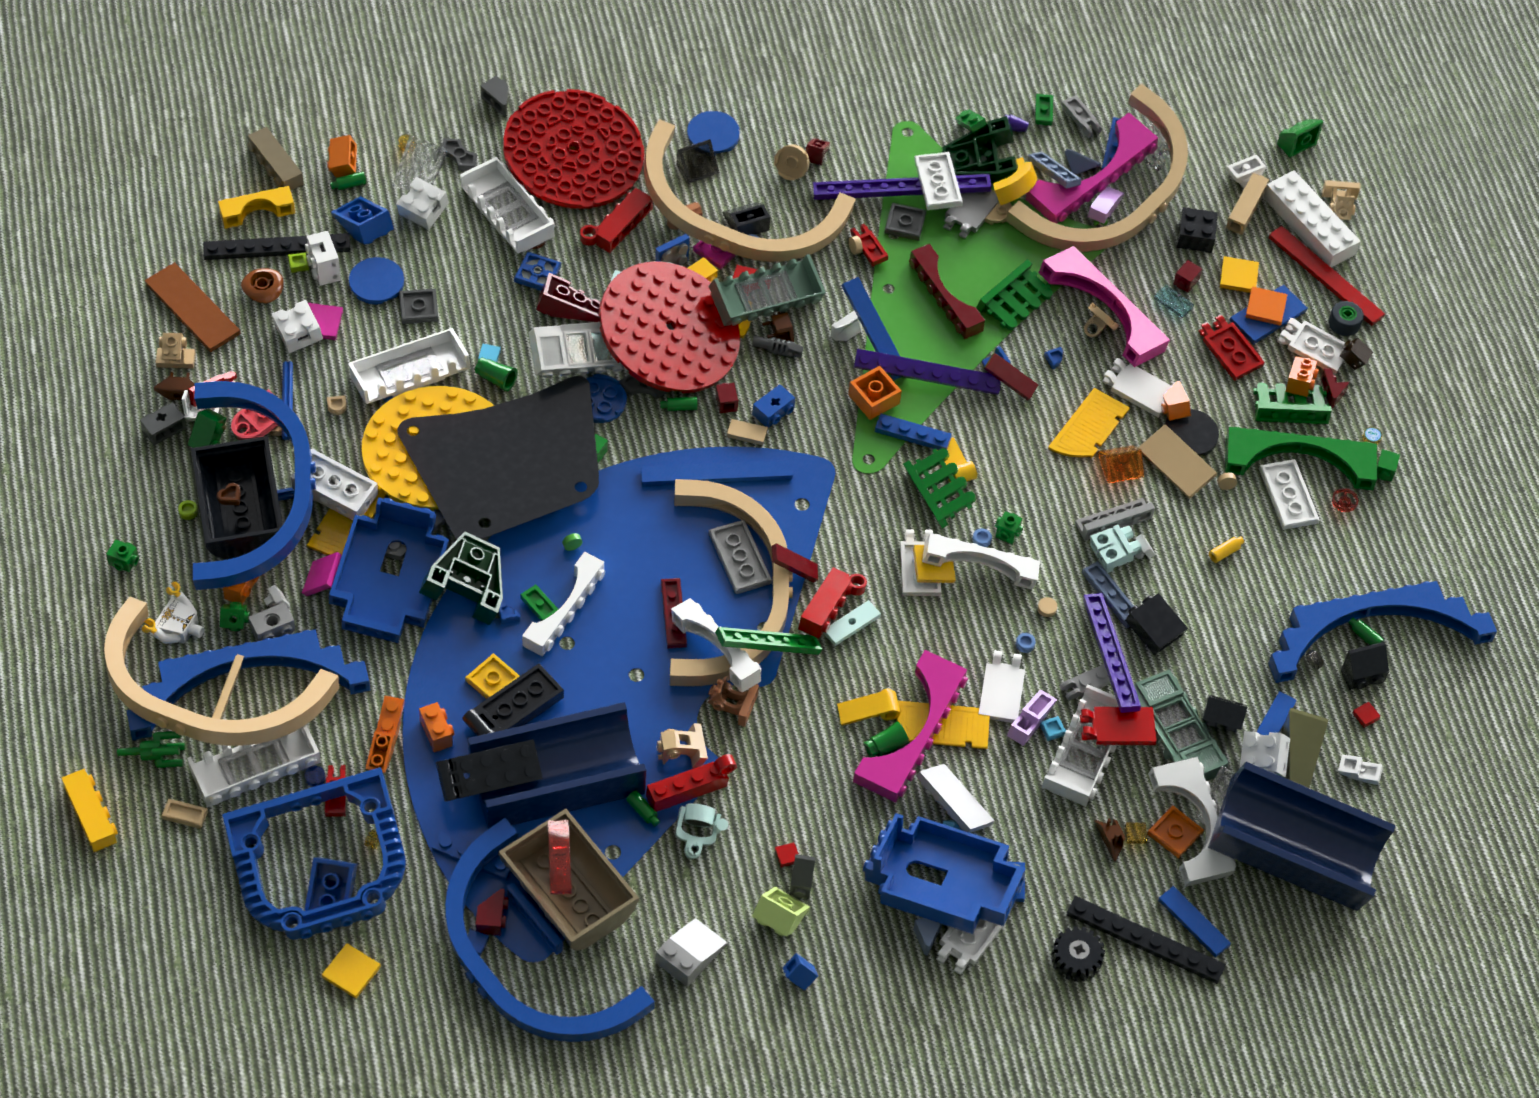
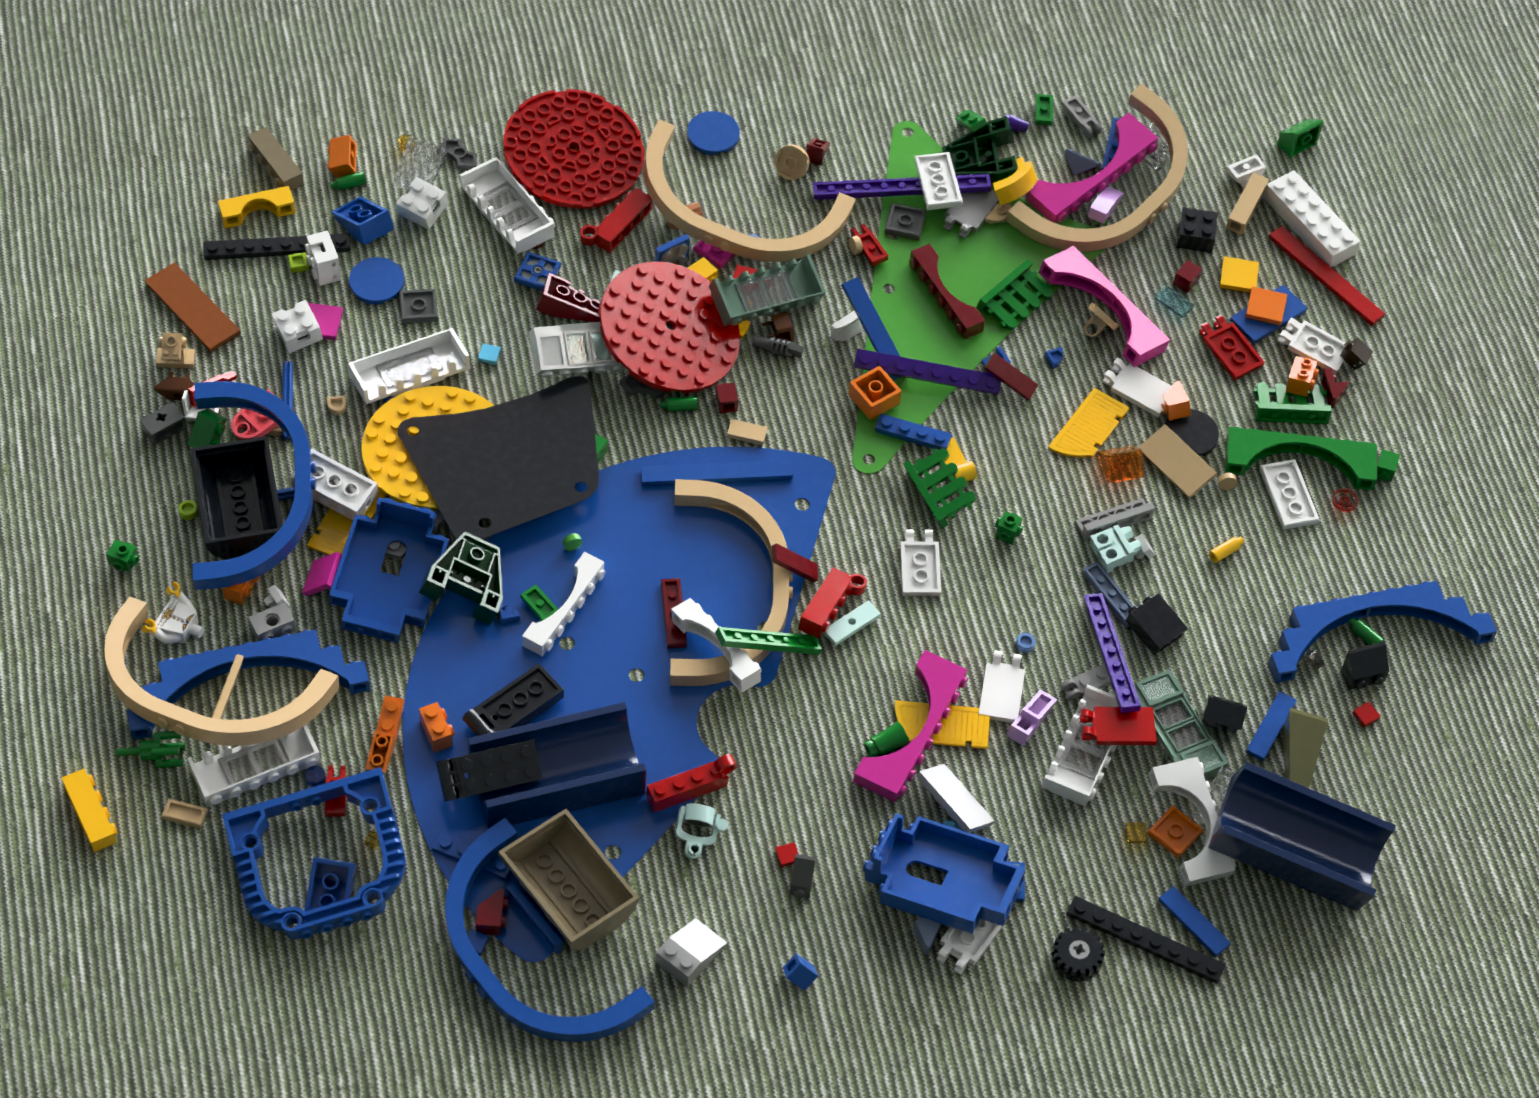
(229, 495): reddish brown tile -> none
(234, 616): green brick -> none
(263, 285): dark orange hat -> none
(351, 970): yellow tile -> none
(491, 676): yellow tile -> none
(496, 94): dark grey slope -> none
(497, 373): green plant -> none
(559, 857): clear red slope -> none
(607, 398): blue tile -> none
(643, 808): green cylinder -> none
(670, 745): tan tile -> none
(697, 161): clear smoke slope -> none
(740, 557): light grey tile -> none
(746, 700): nougat tile -> none
(748, 218): black slope -> none
(773, 406): blue brick -> none
(780, 911): yellowish green slope -> none
(877, 704): yellow door -> none
(930, 573): yellow tile -> none
(982, 537): medium blue tile -> none
(1019, 569): white arch -> none
(1047, 607): tan tile -> none
(1052, 728): medium azure tile -> none
(1054, 169): sand blue tile -> none
(1112, 836): reddish brown piece -> none
(1266, 751): white piece -> none
(1341, 201): tan tile -> none
(1346, 318): black wheel -> none
(1362, 771): white slope -> none
(1372, 435): tile -> none

